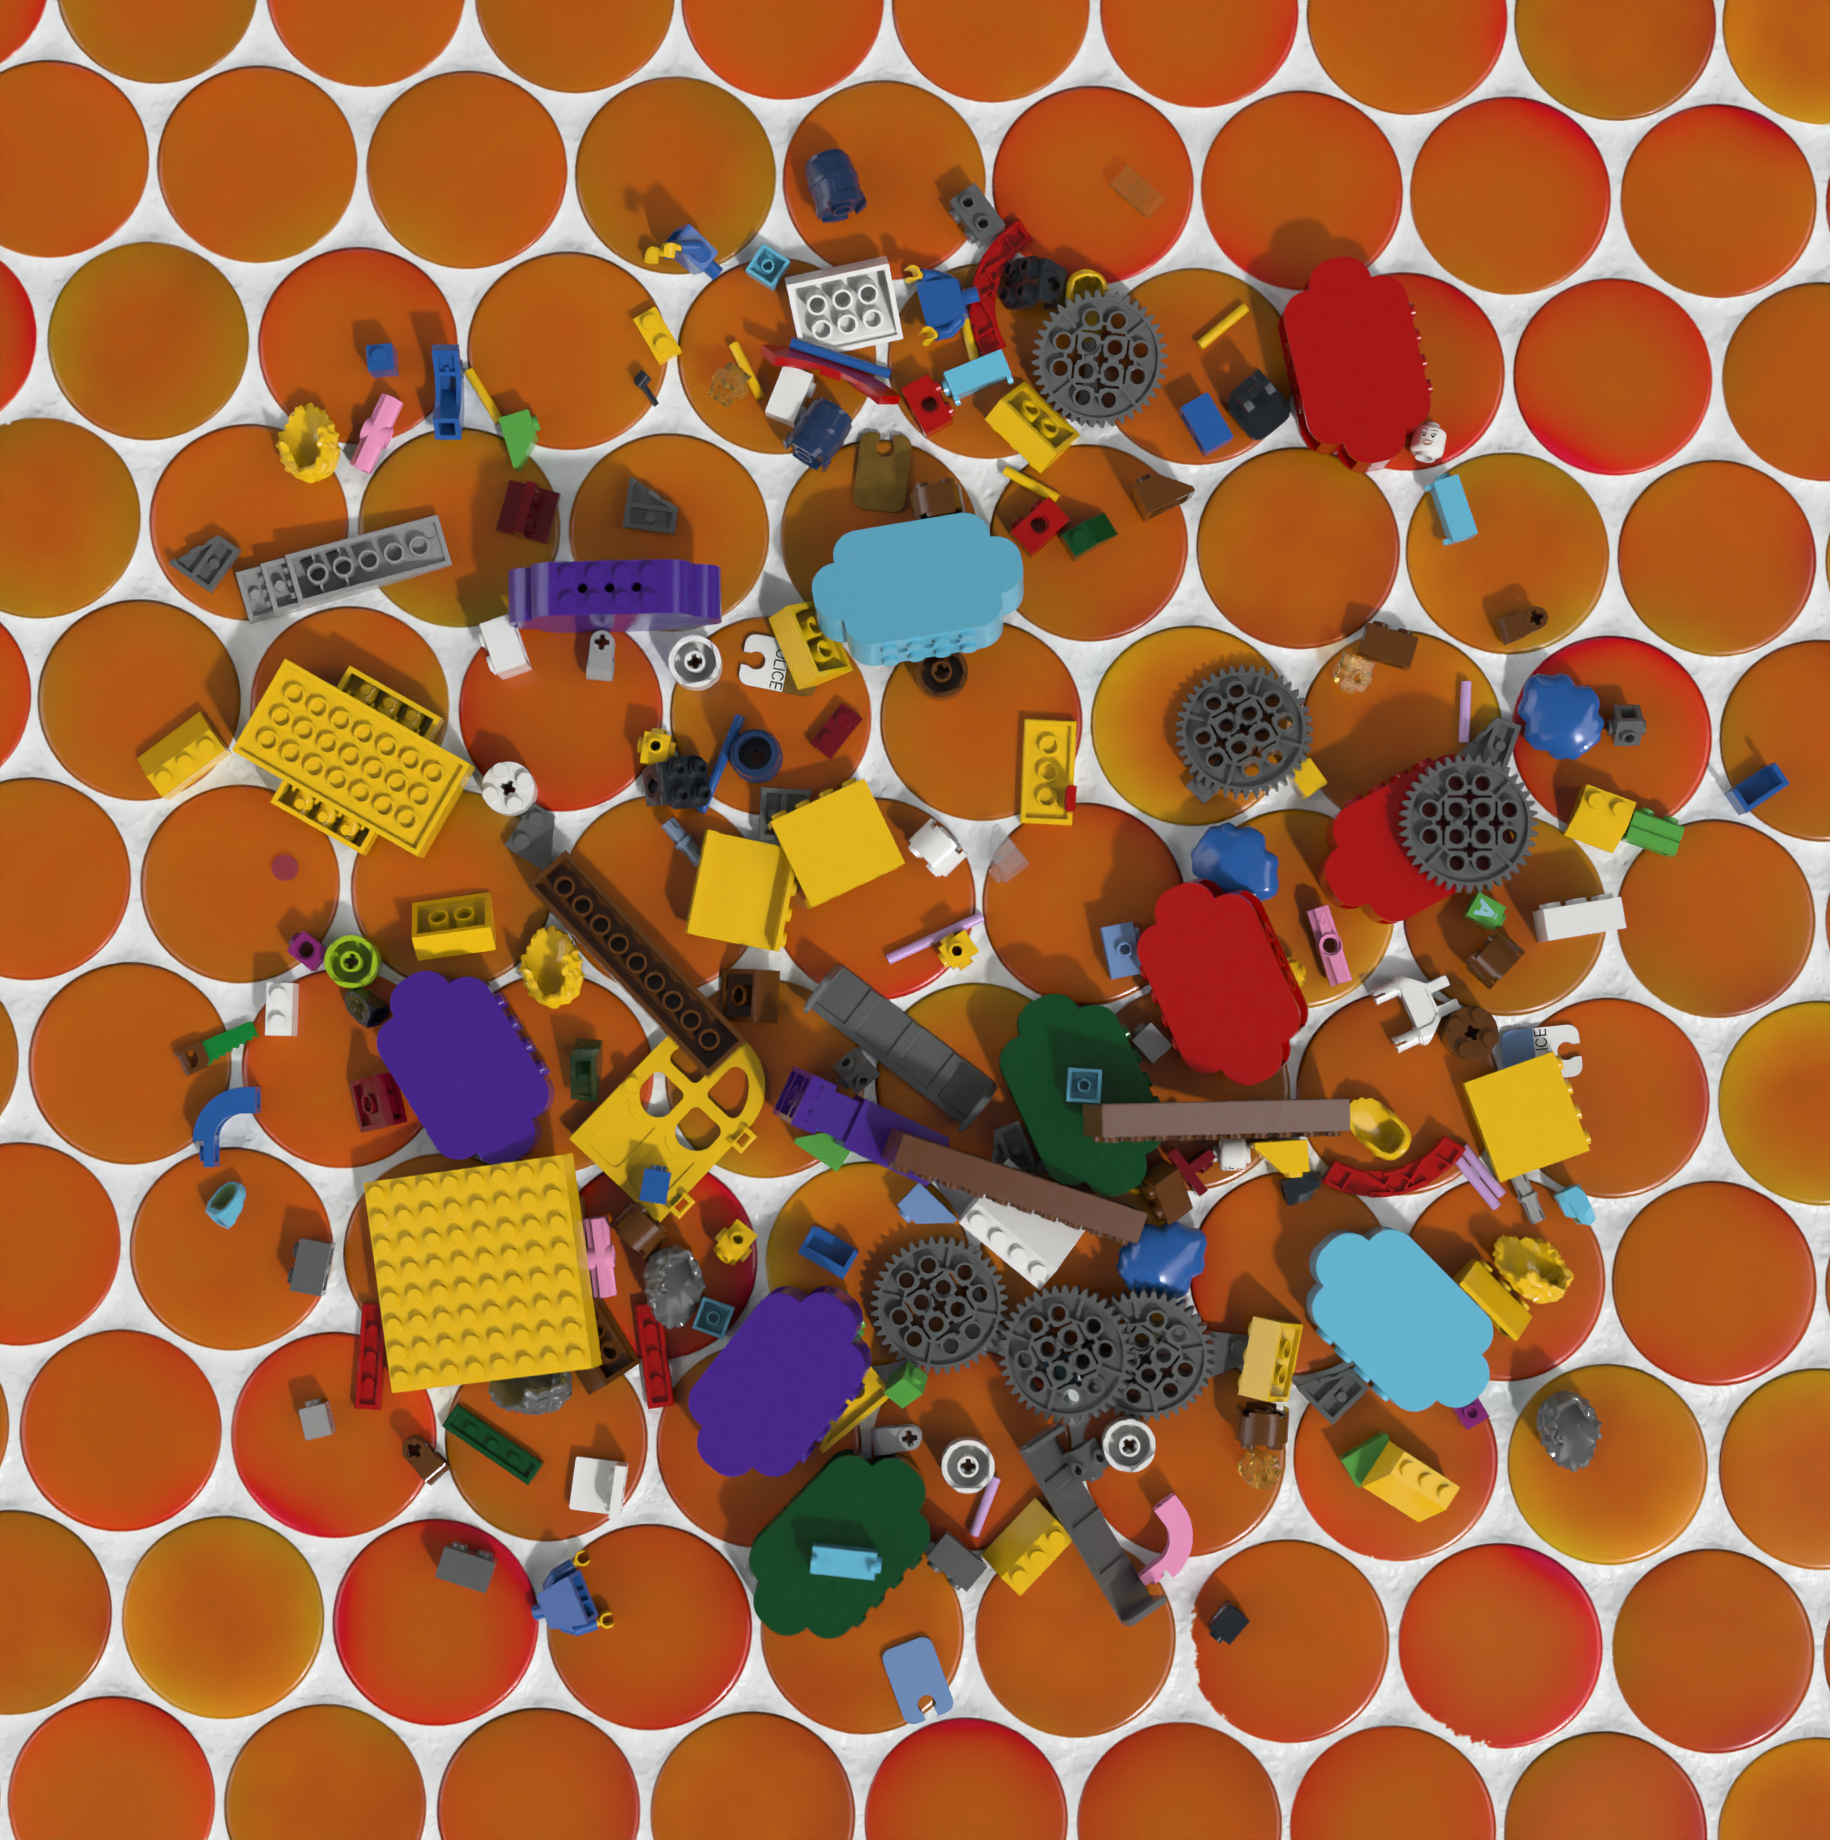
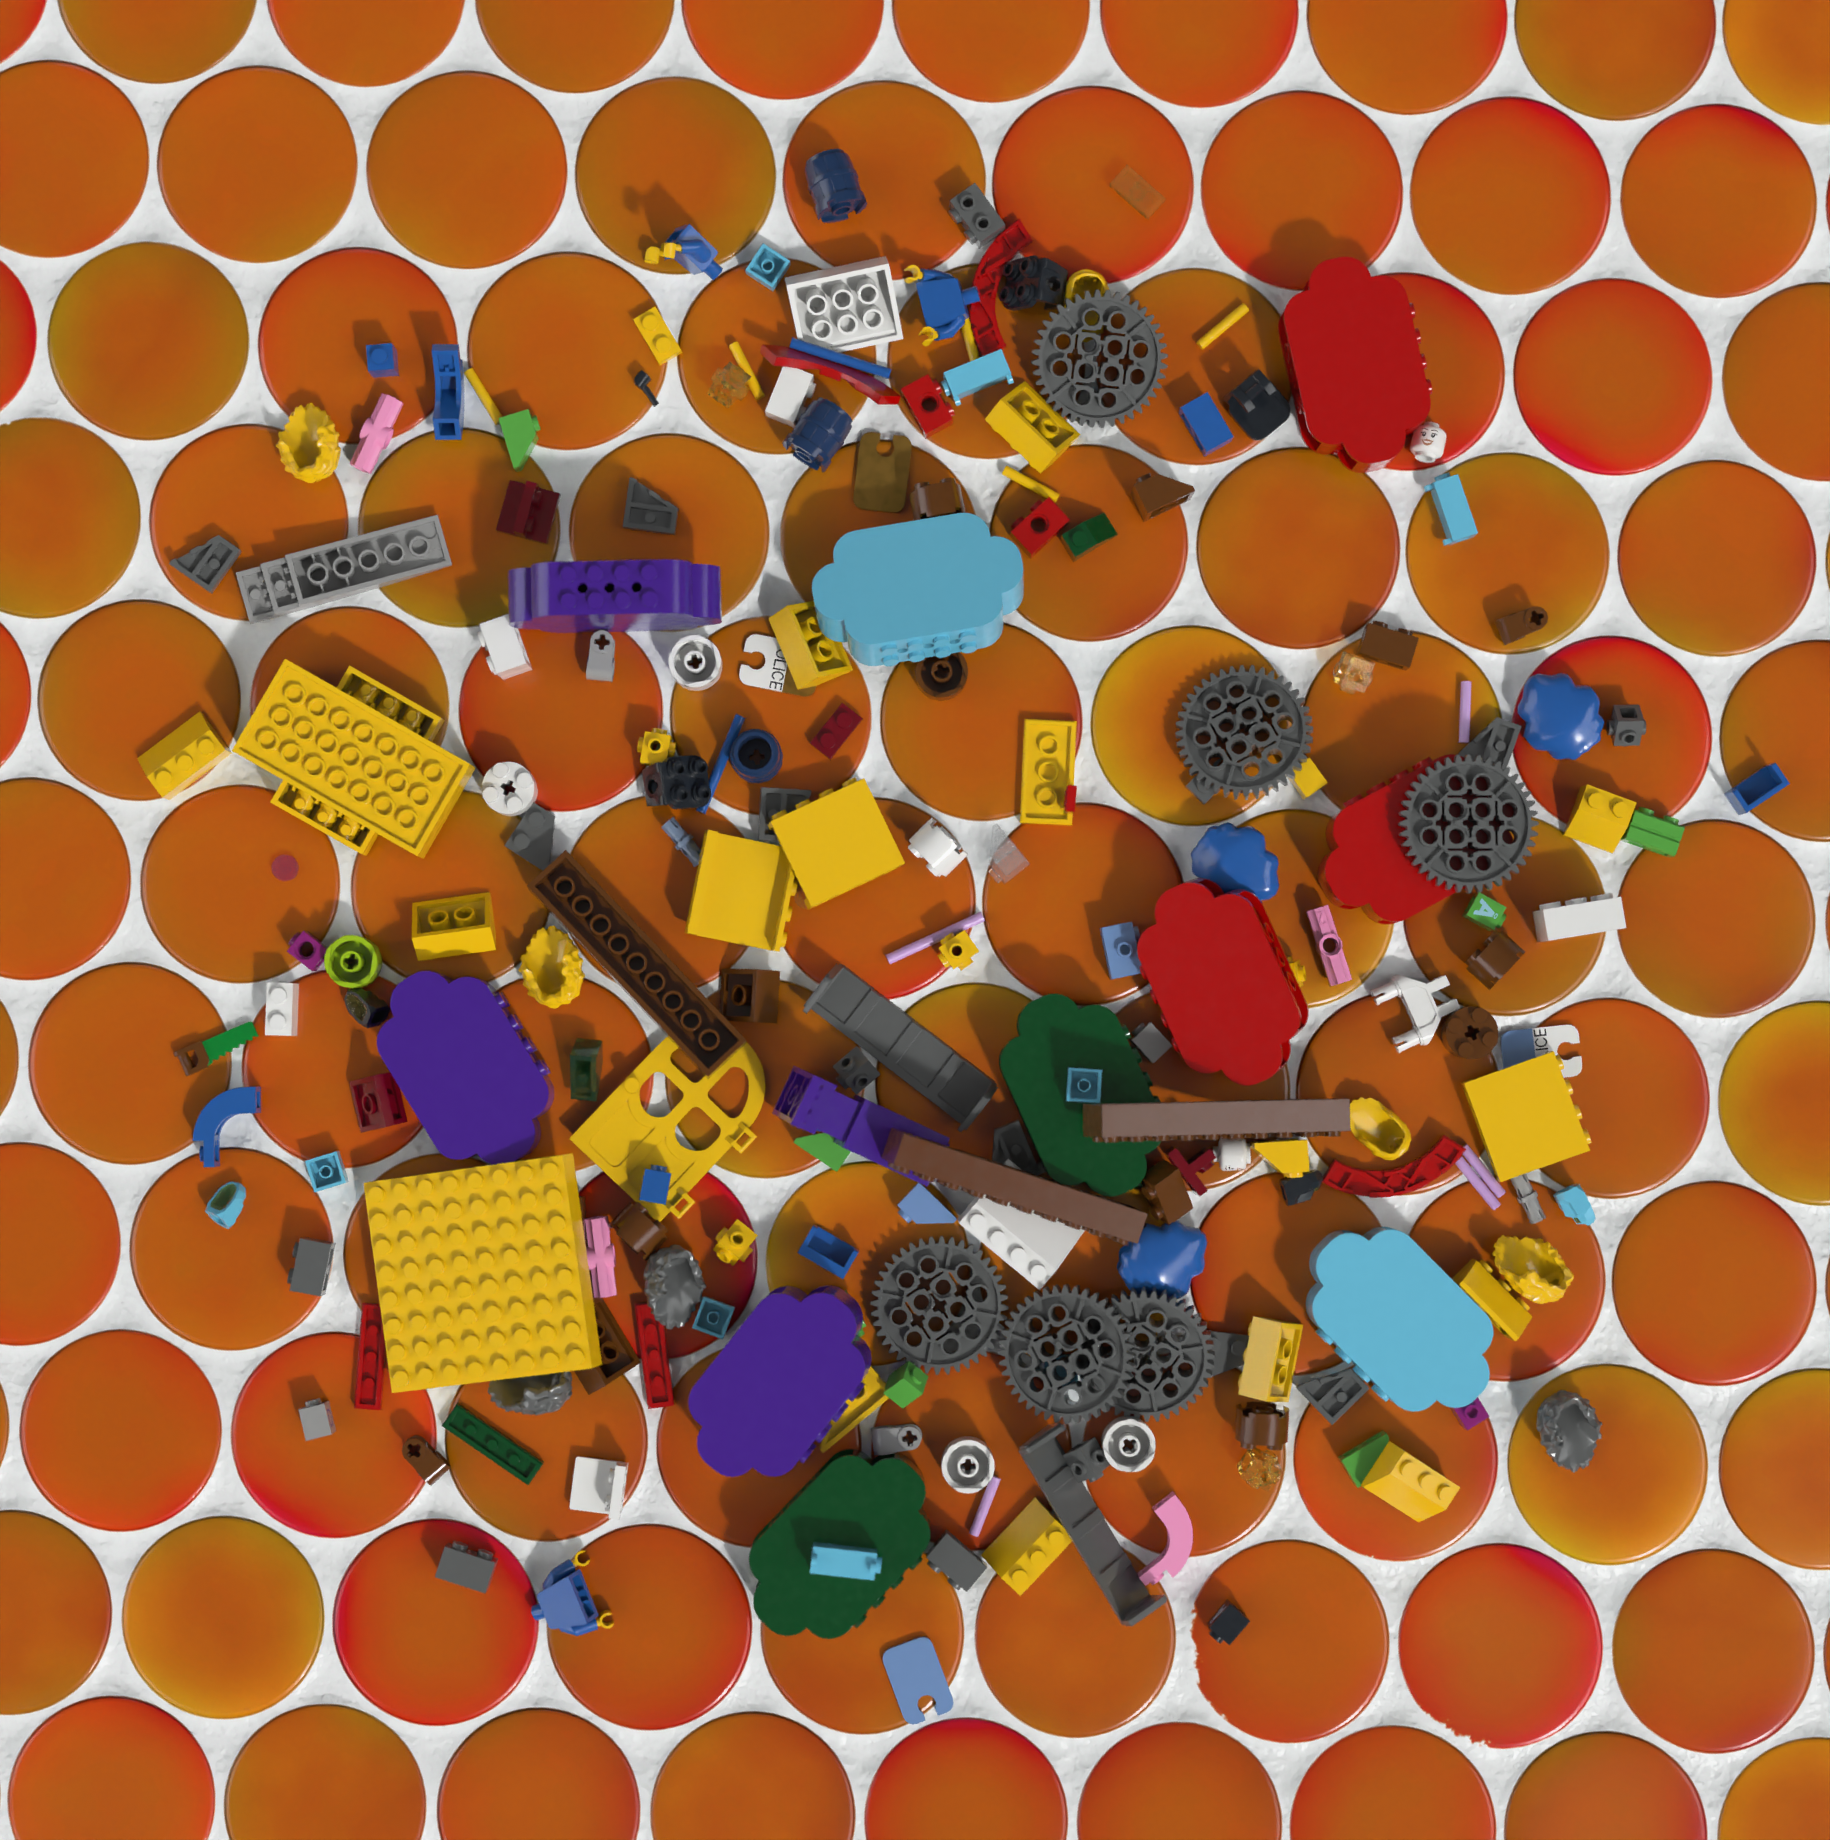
(326, 1171): none -> medium azure piece

